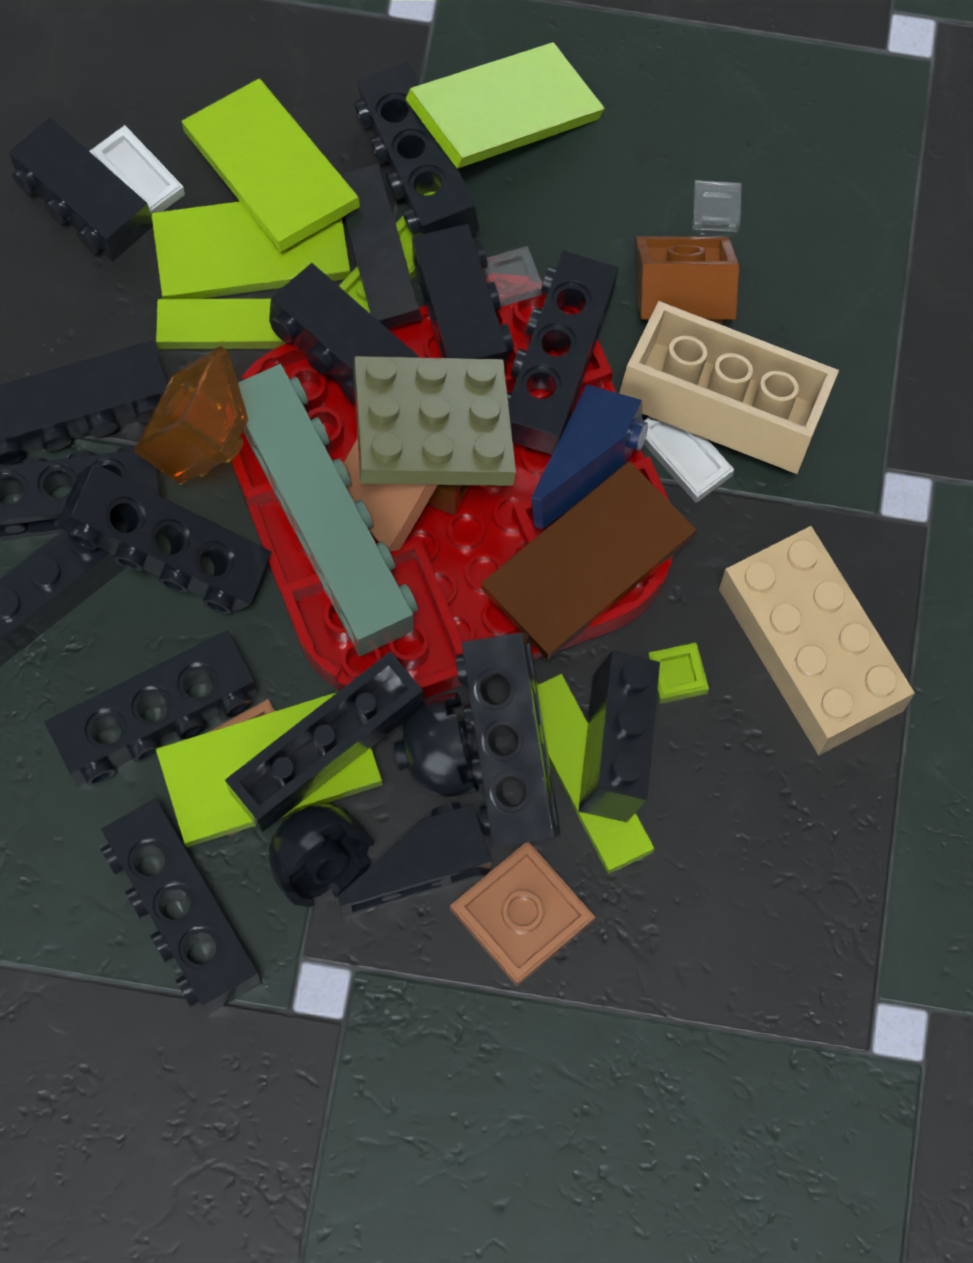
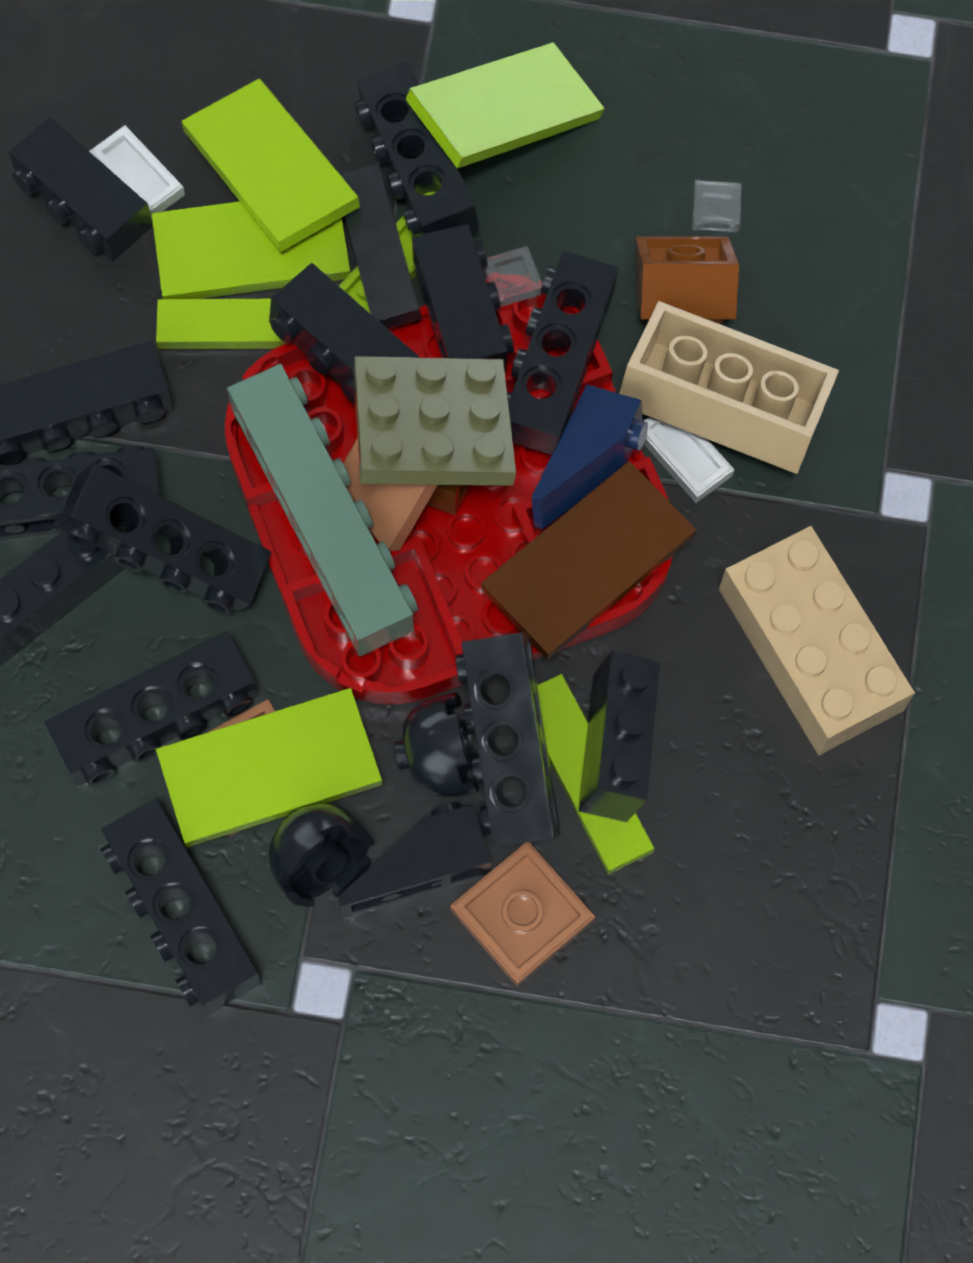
(196, 420): clear orange slope -> none
(325, 742): black brick -> none
(679, 673): lime tile -> none

